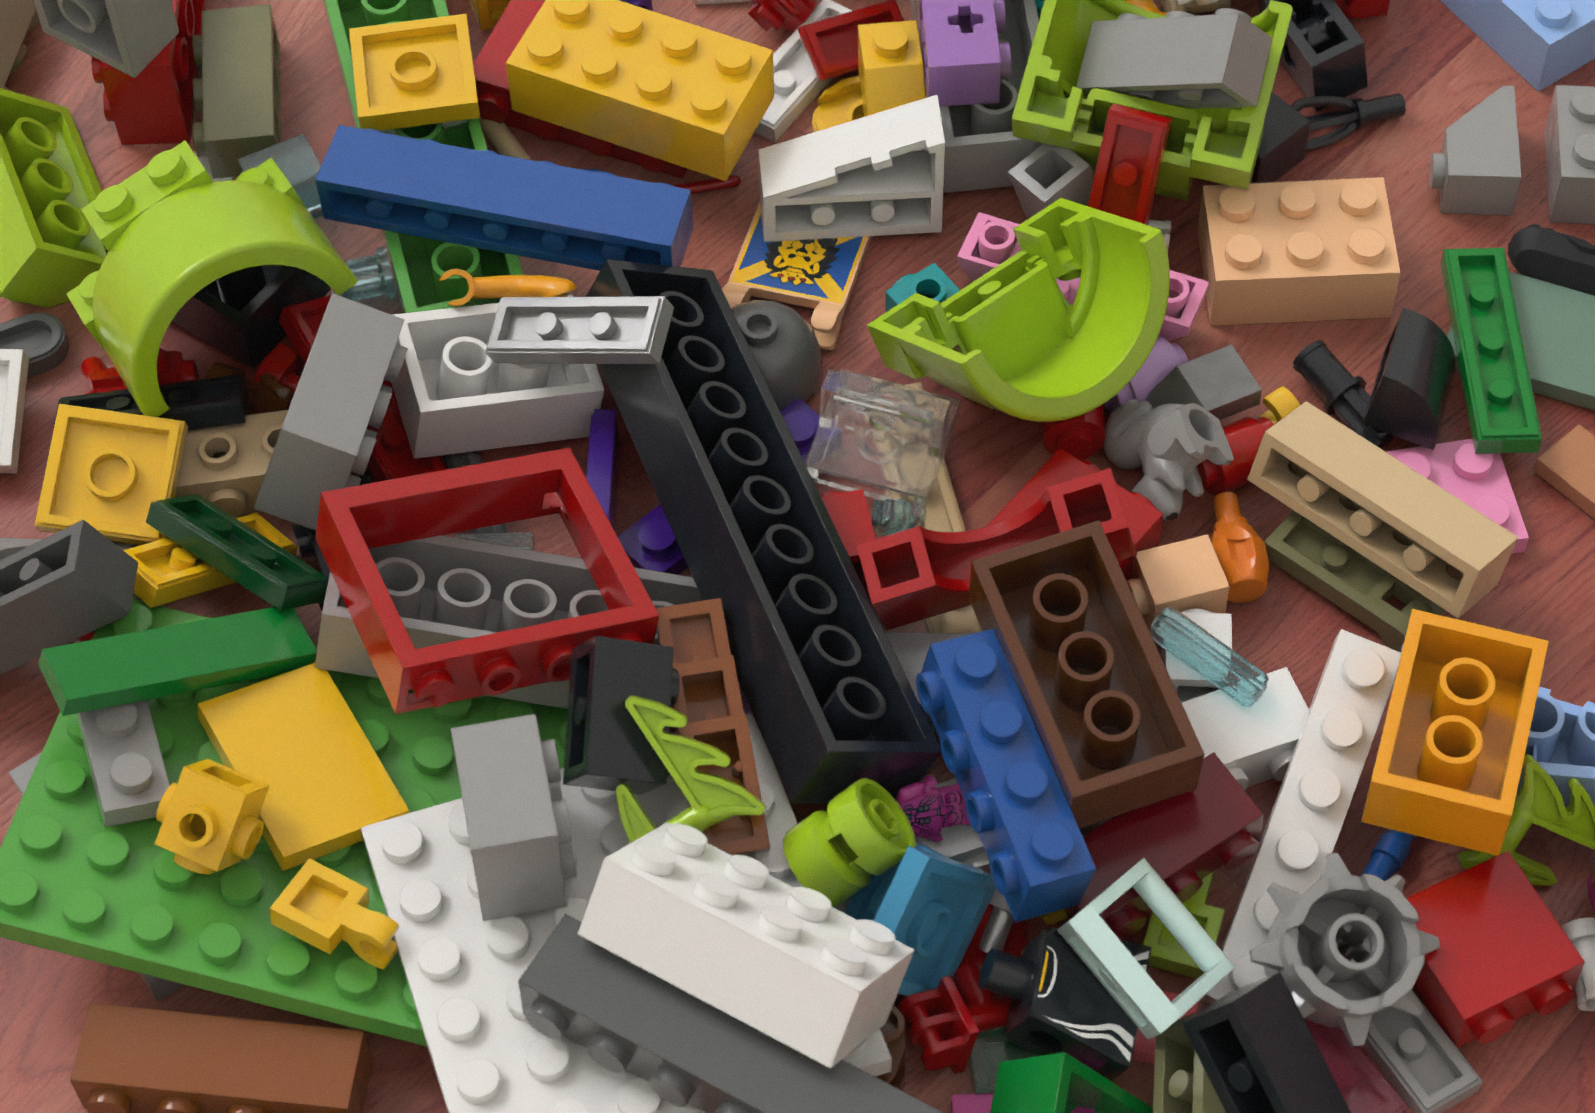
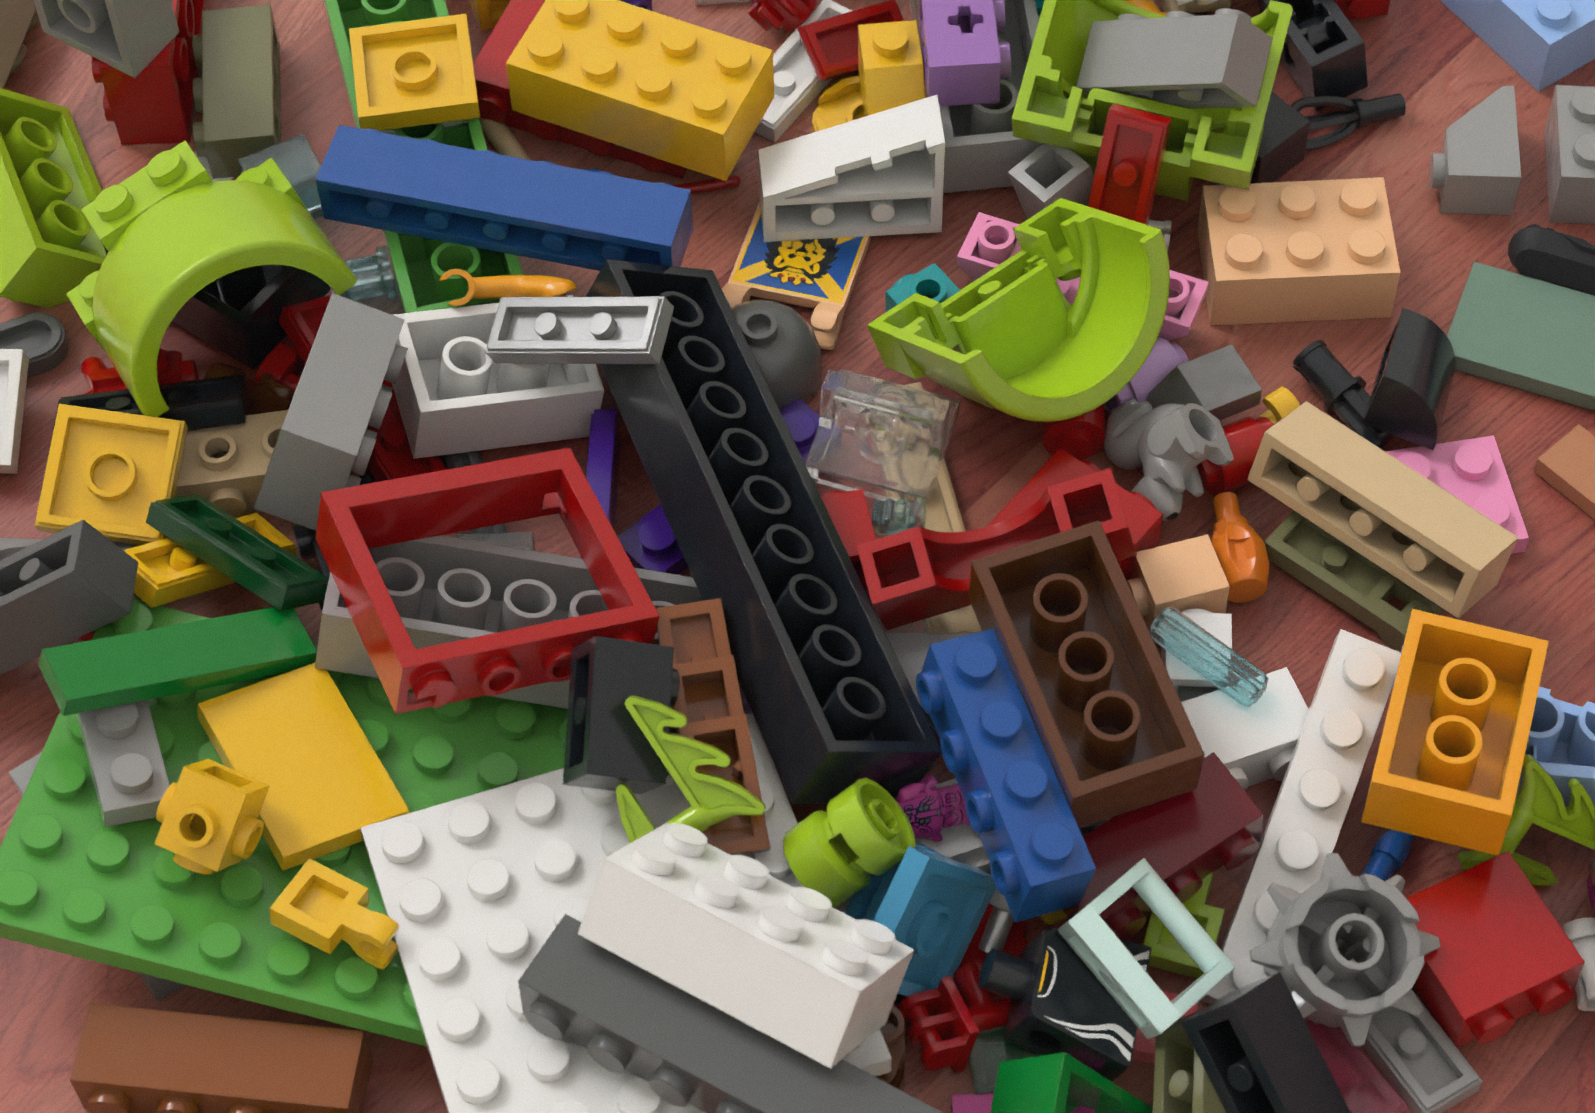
(514, 816): light grey brick -> none
(1490, 351): green tile -> none

